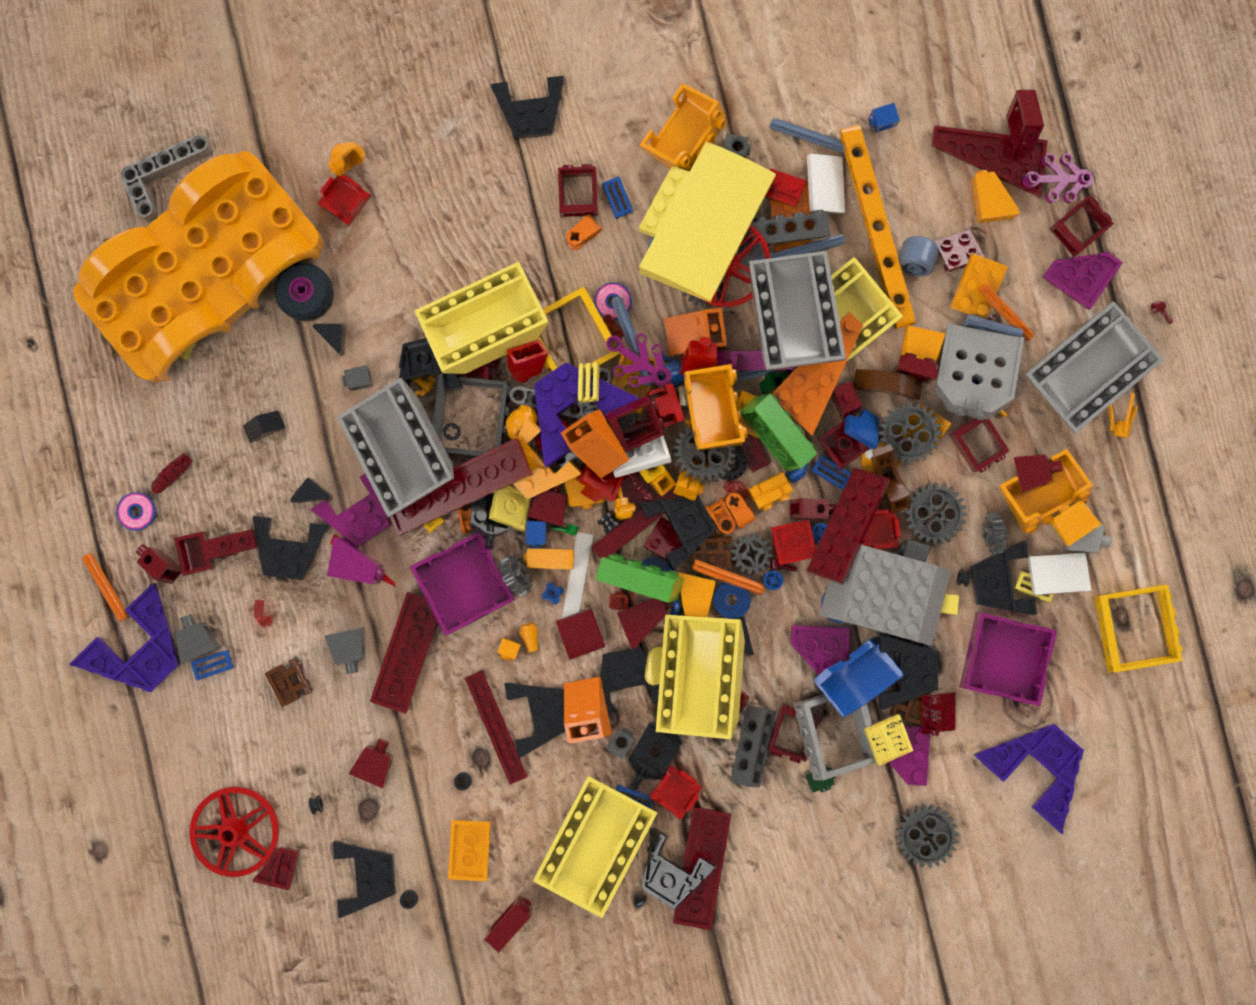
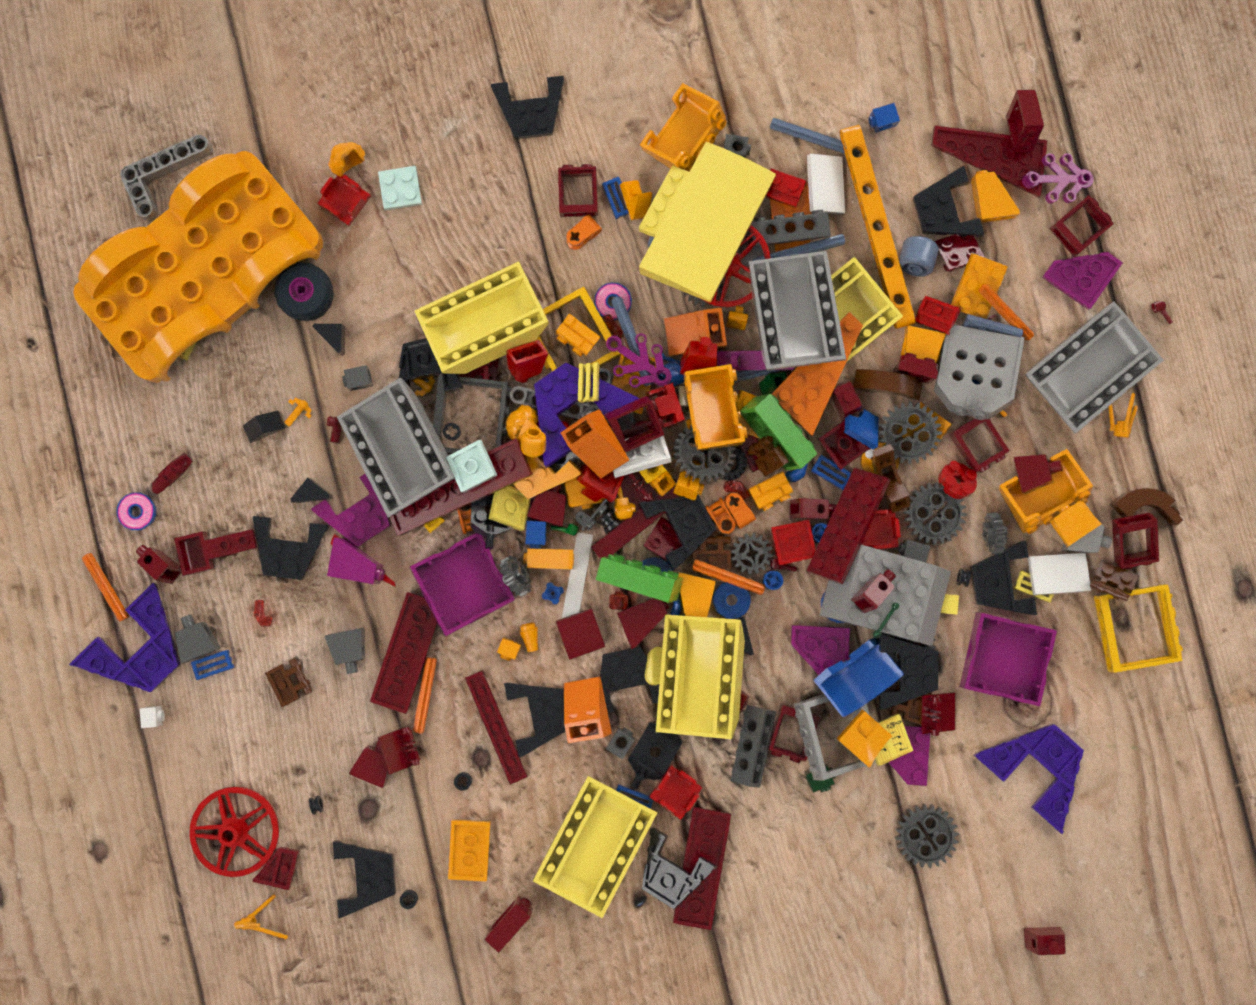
(151, 716): none -> white plate
(251, 923): none -> light orange plant
(302, 405): none -> light orange piece
(336, 430): none -> dark red arm
(399, 750): none -> dark red hinge
(400, 188): none -> light aqua plate
(424, 695): none -> orange axle
(471, 466): none -> light aqua plate
(533, 443): none -> light orange head
(577, 336): none -> light orange brick
(587, 521): none -> dark grey hinge
(635, 200): none -> light orange slope
(737, 319): none -> light orange tile
(769, 460): none -> reddish brown plate
(864, 737): none -> light orange plate
(874, 591): none -> torso
(877, 633): none -> clear green hinge
(937, 208): none -> black wing
(937, 315): none -> red plate
(964, 474): none -> red plate
(1048, 940): none -> dark red torso
(1115, 577): none -> reddish brown plate
(1131, 501): none -> reddish brown arch
(1131, 524): none -> dark red window

